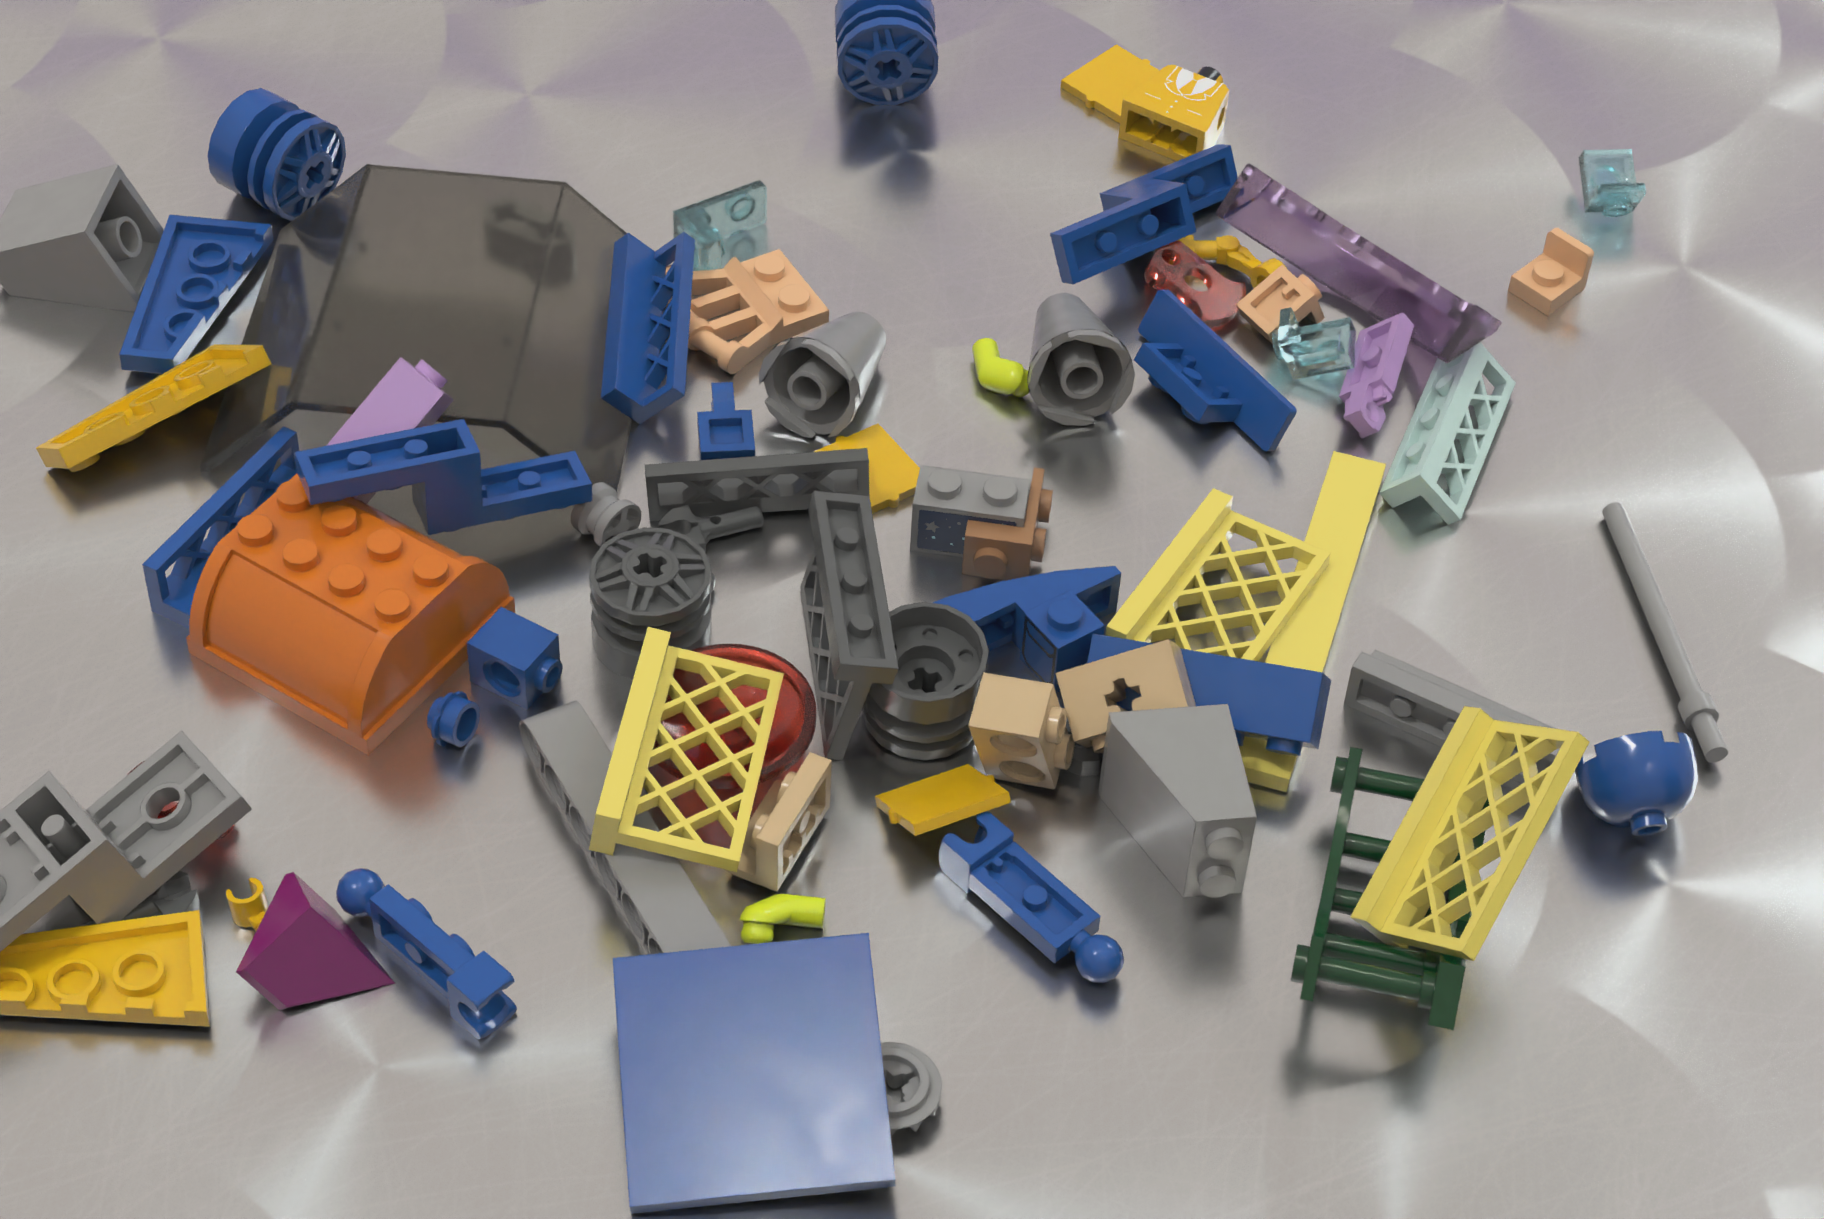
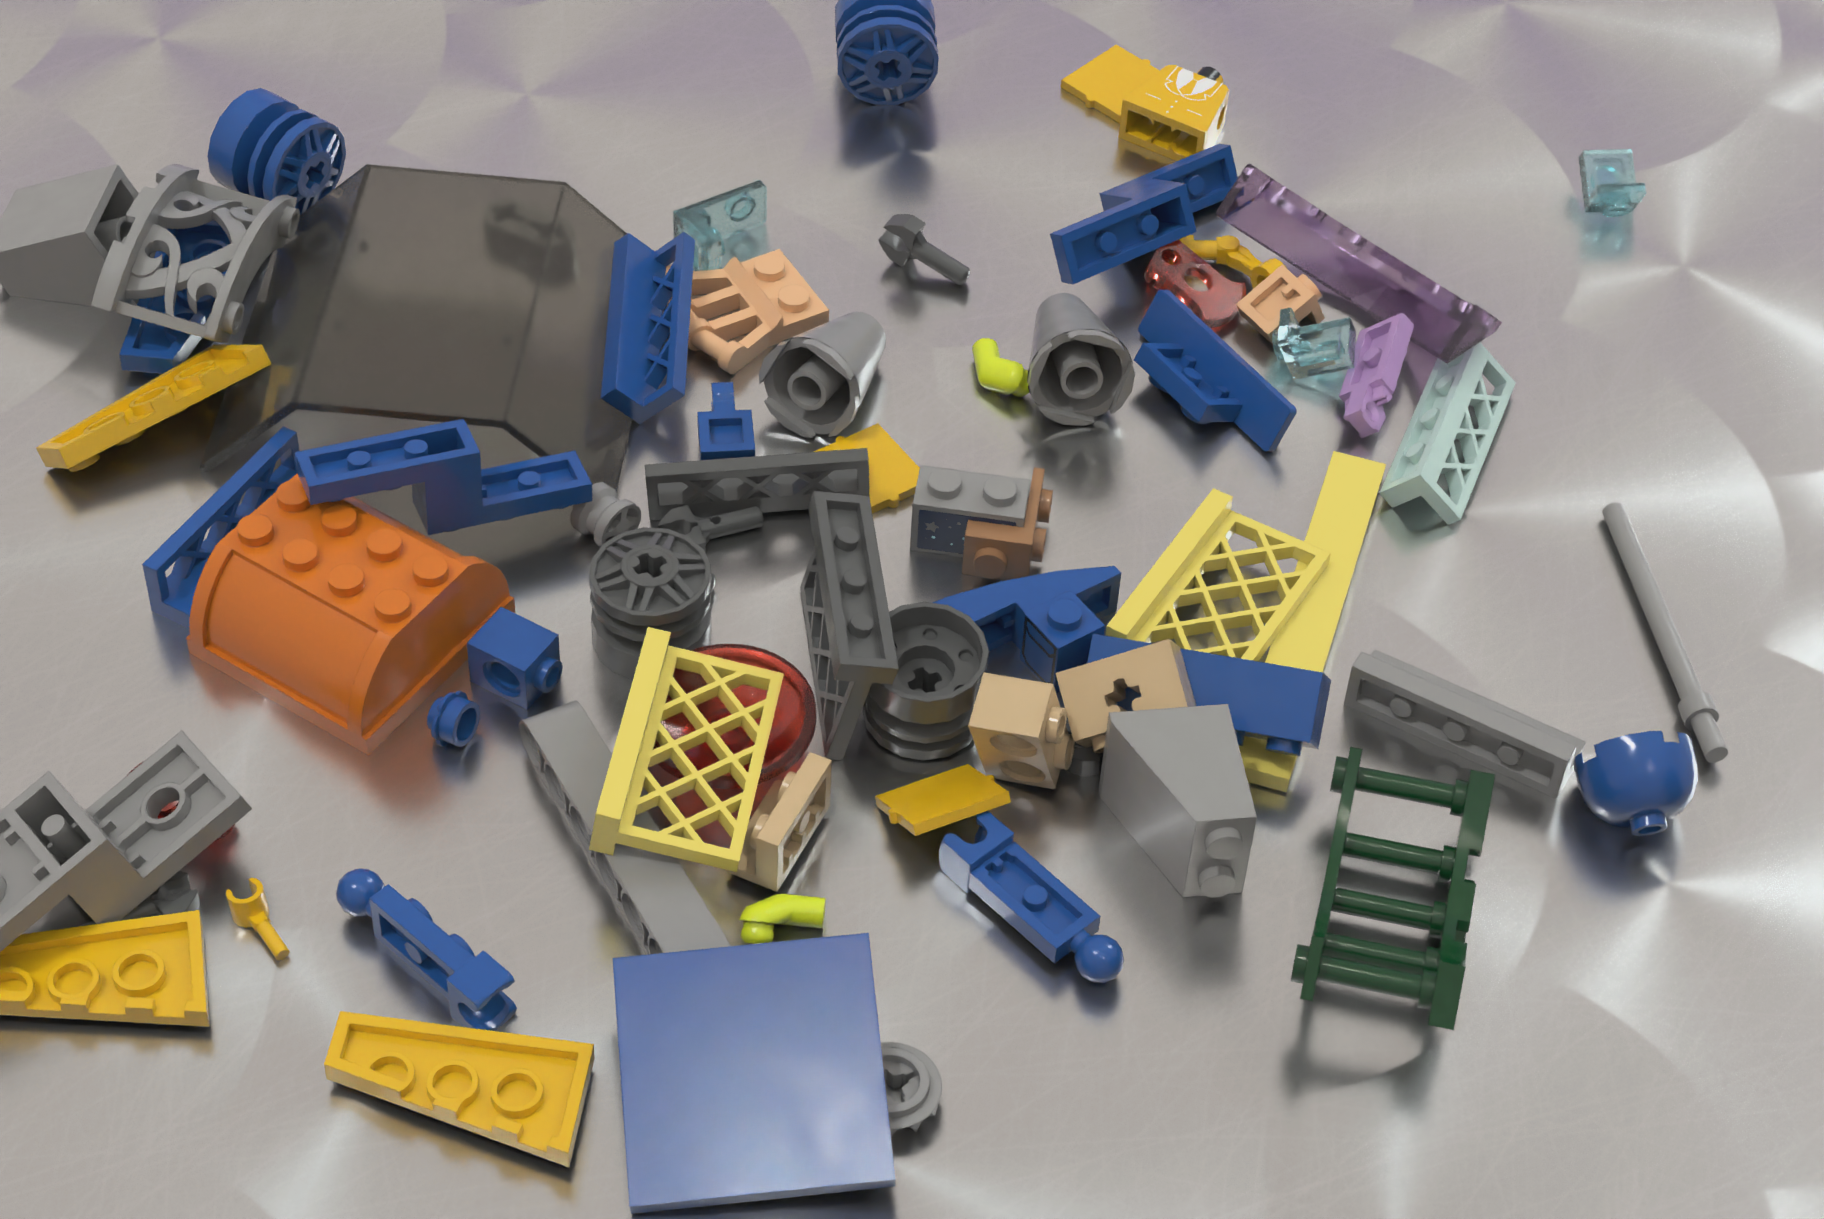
(182, 202): none -> light grey fence
(307, 951): magenta slope -> none
(401, 401): lavender brick -> none
(477, 1079): none -> yellow wing
(905, 241): none -> dark grey bar
(1446, 820): light yellow fence -> none
(1555, 274): light nougat bracket -> none

